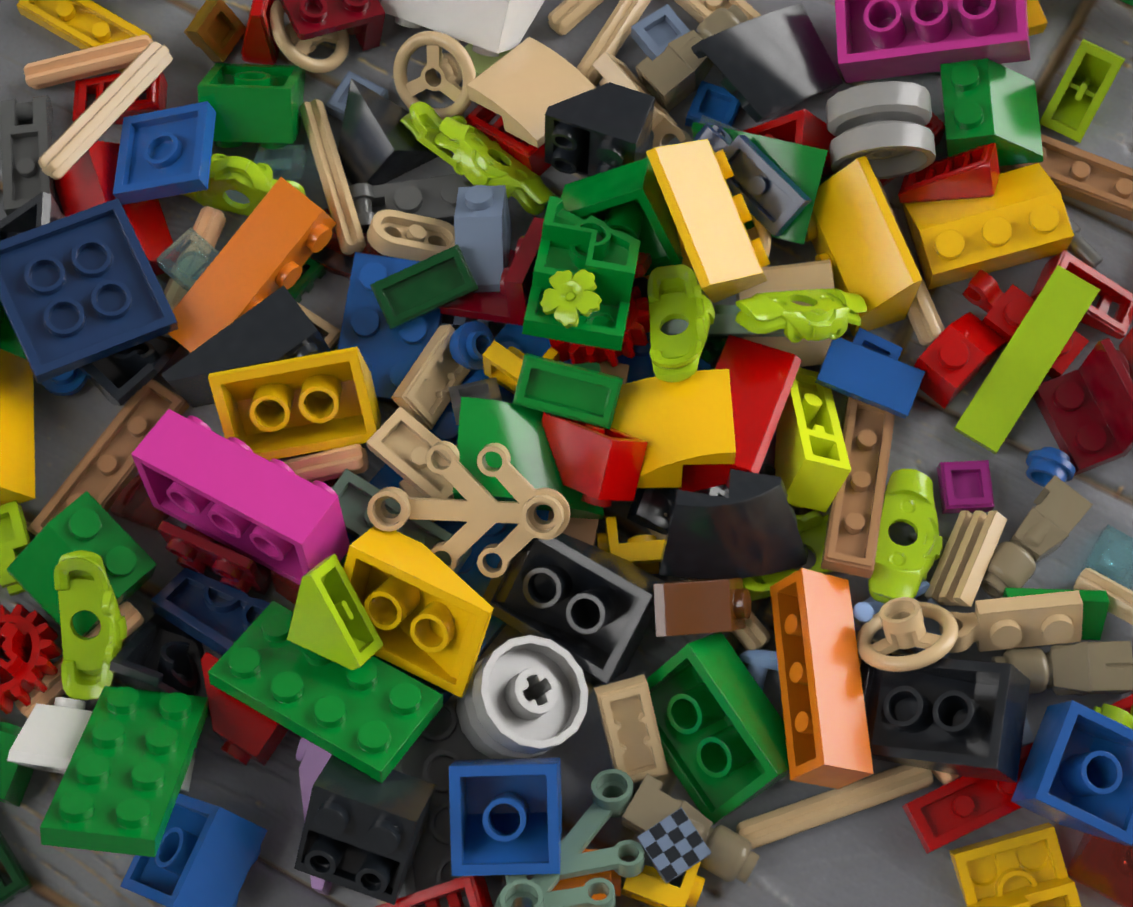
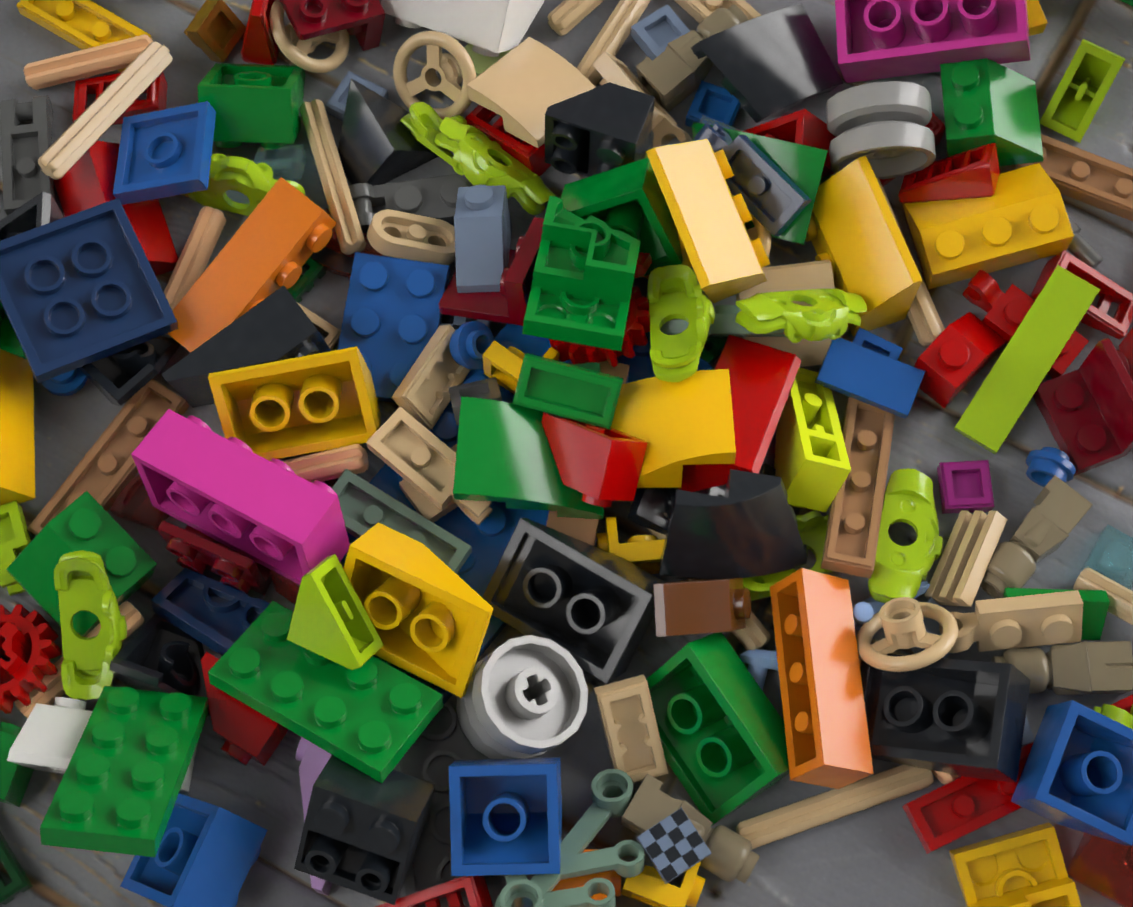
(187, 258): clear light blue plate -> none
(424, 287): dark green tile -> none
(478, 510): tan plant -> none
(570, 296): lime plant -> none

